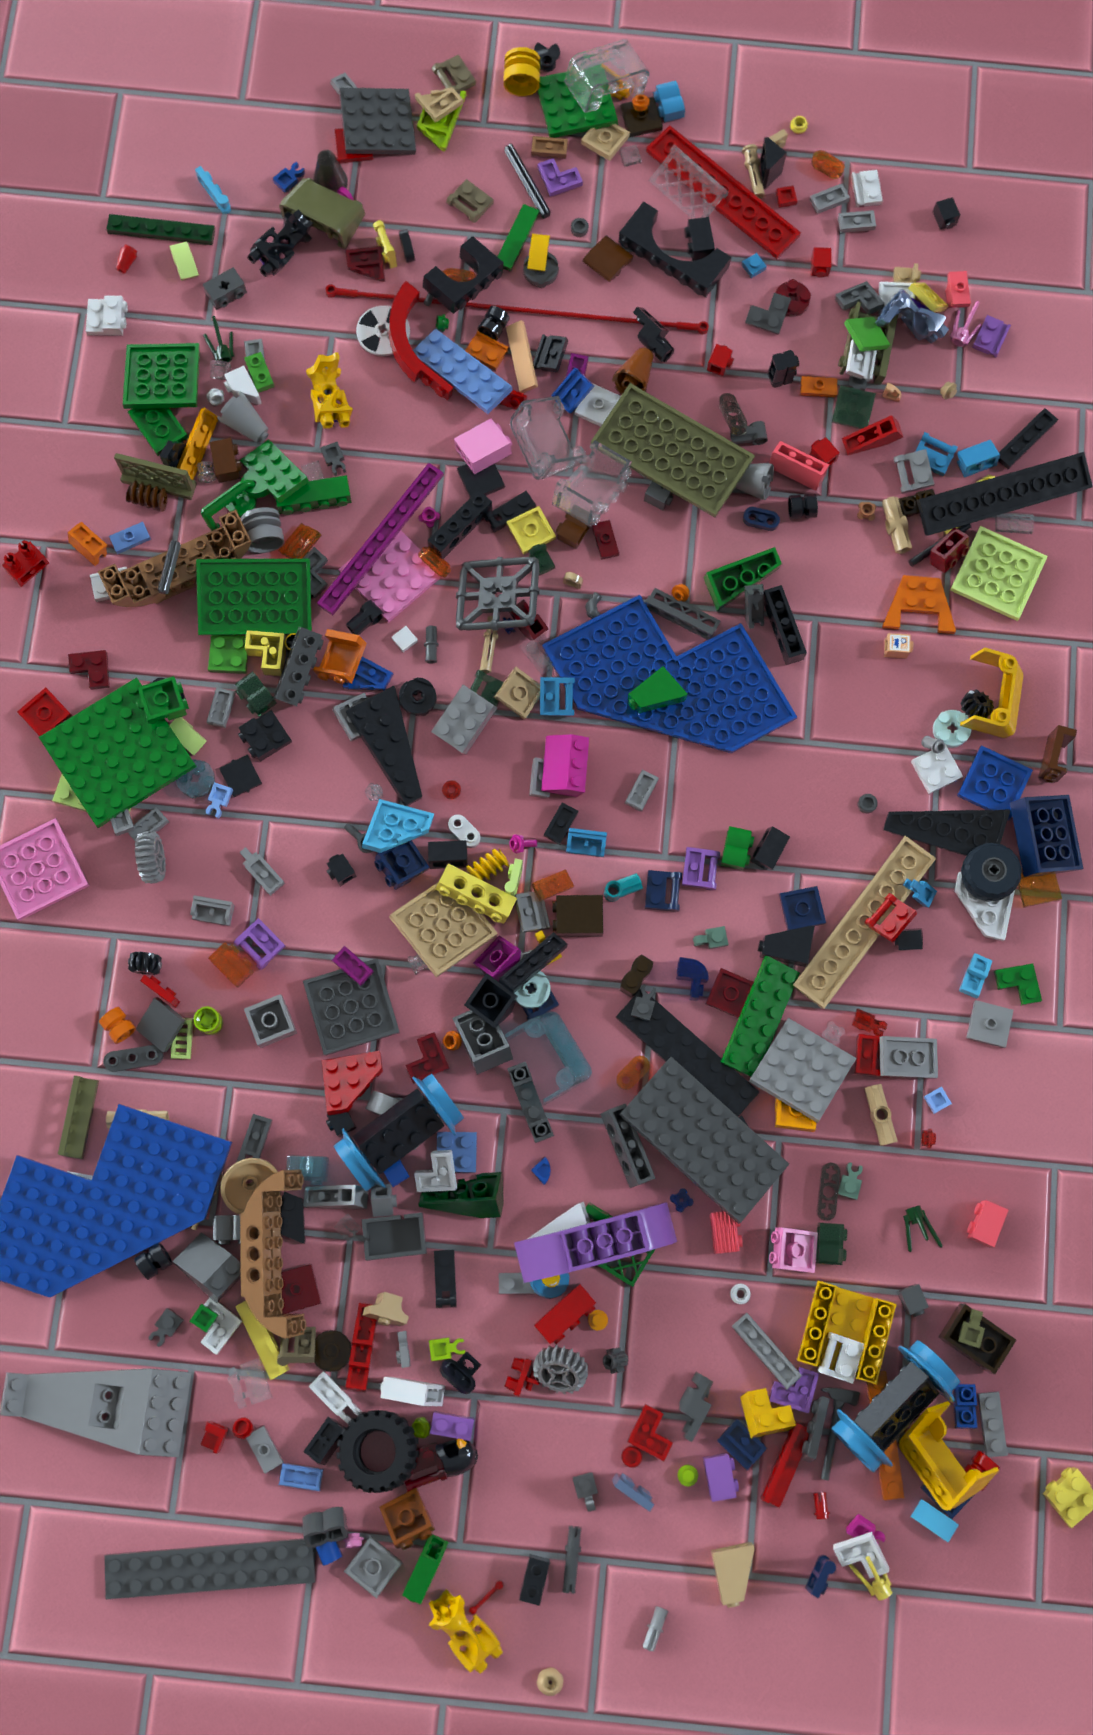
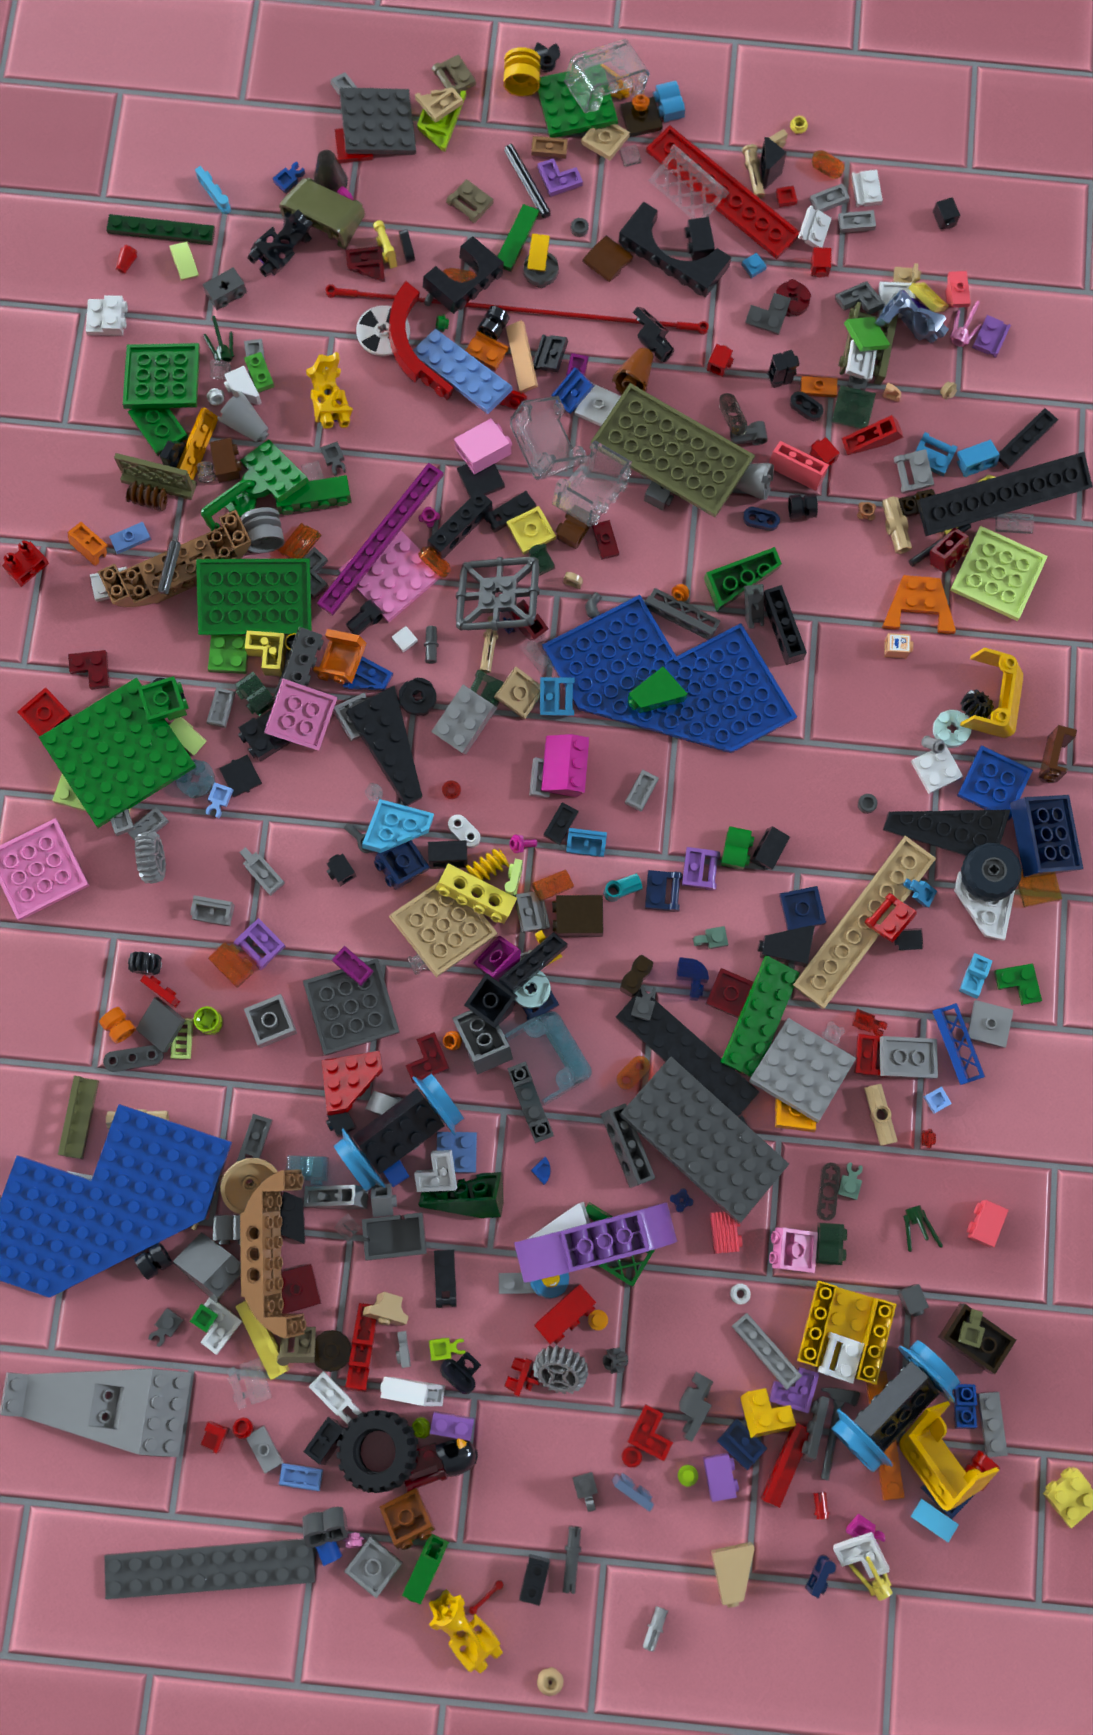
(300, 714): none -> bright pink plate
(808, 405): none -> black plate
(814, 227): none -> white plate
(951, 1046): none -> blue fence

